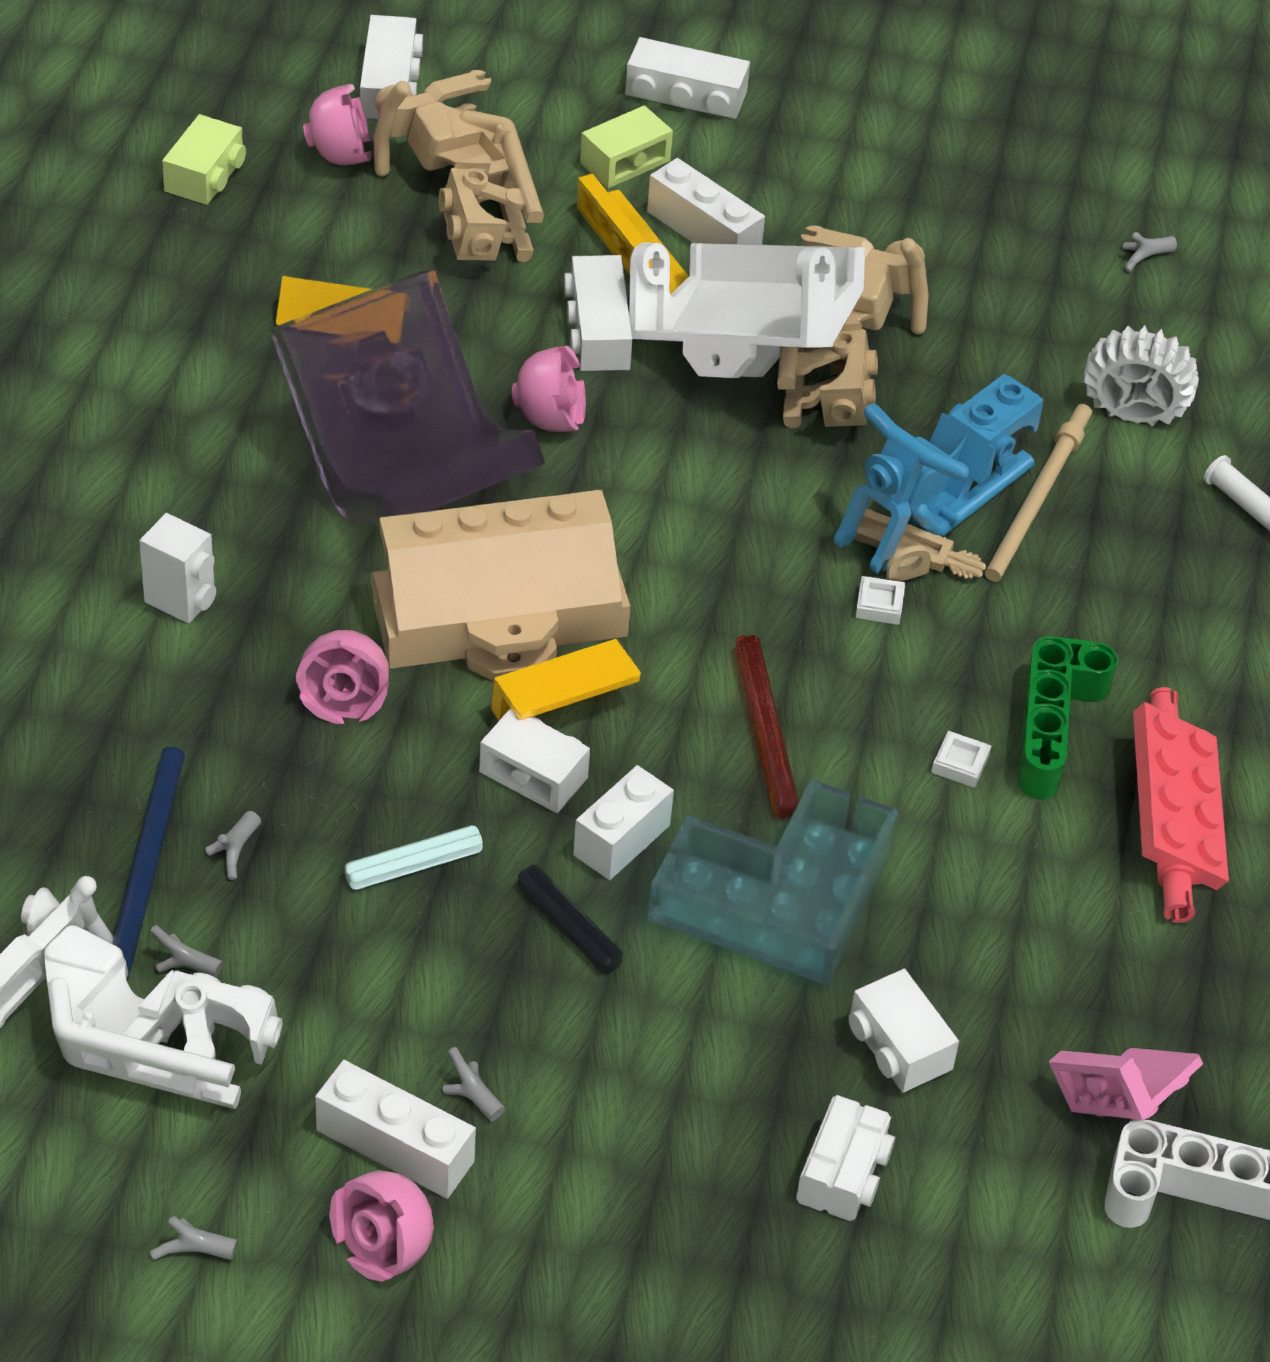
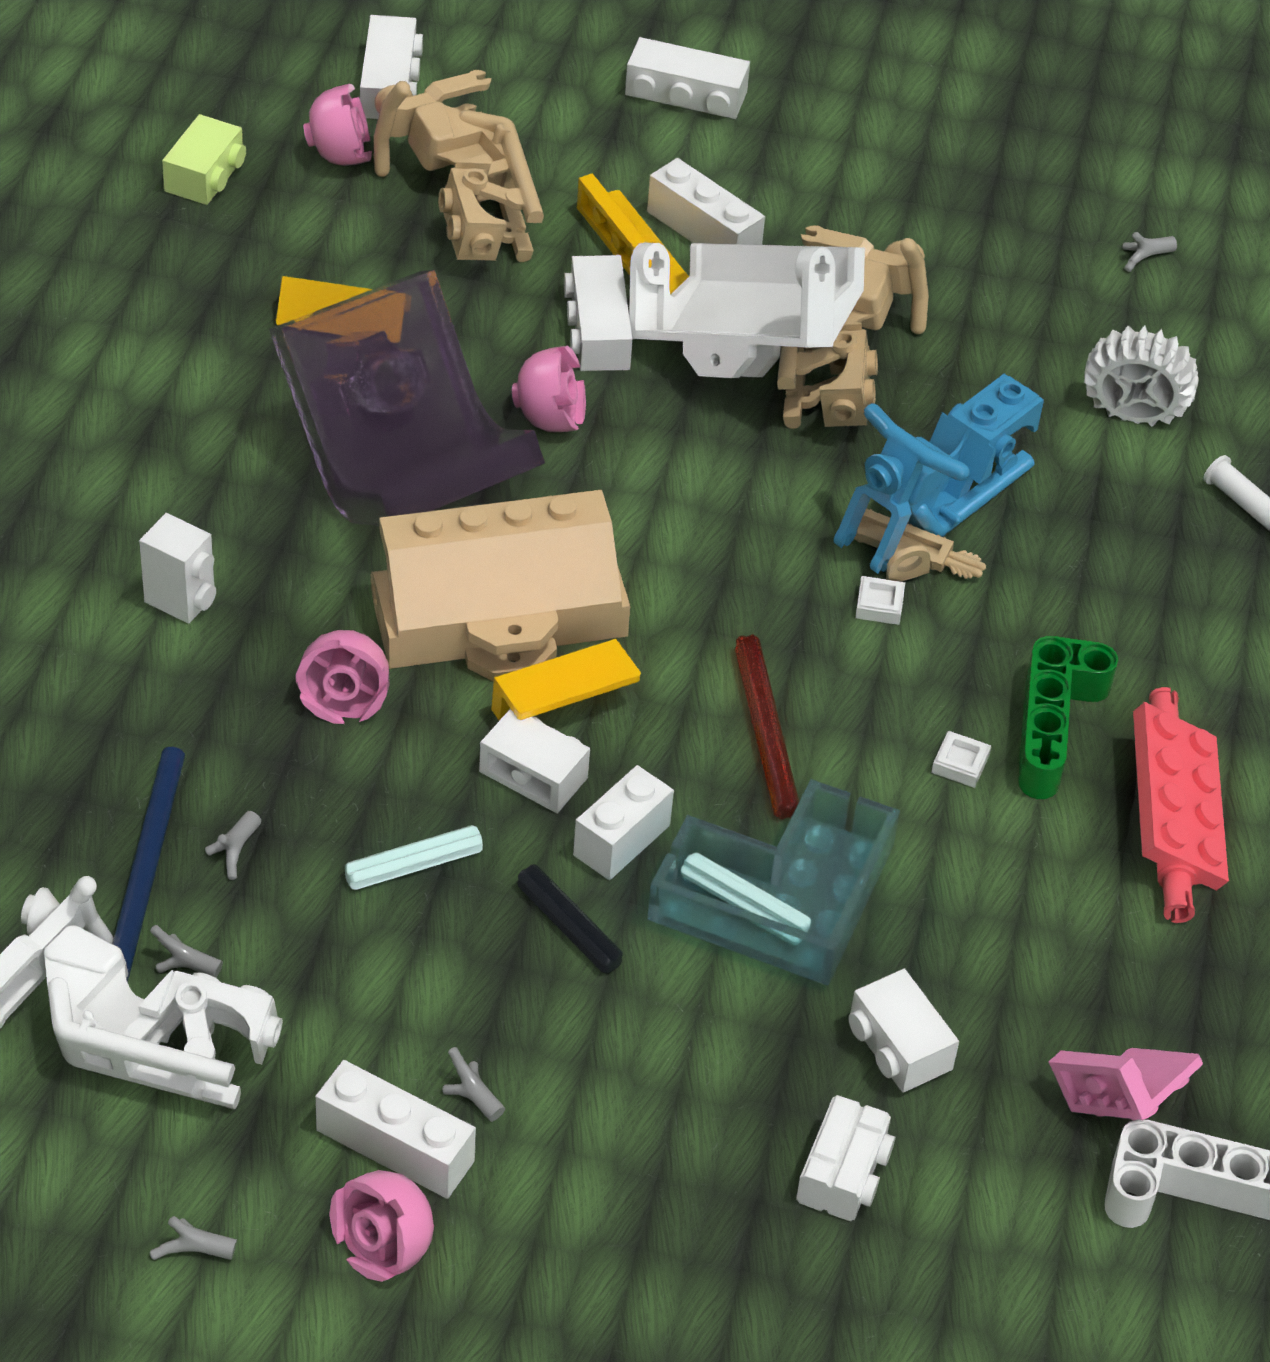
(626, 146): yellowish green brick -> none
(740, 892): none -> light aqua axle
(1067, 441): tan bar -> none

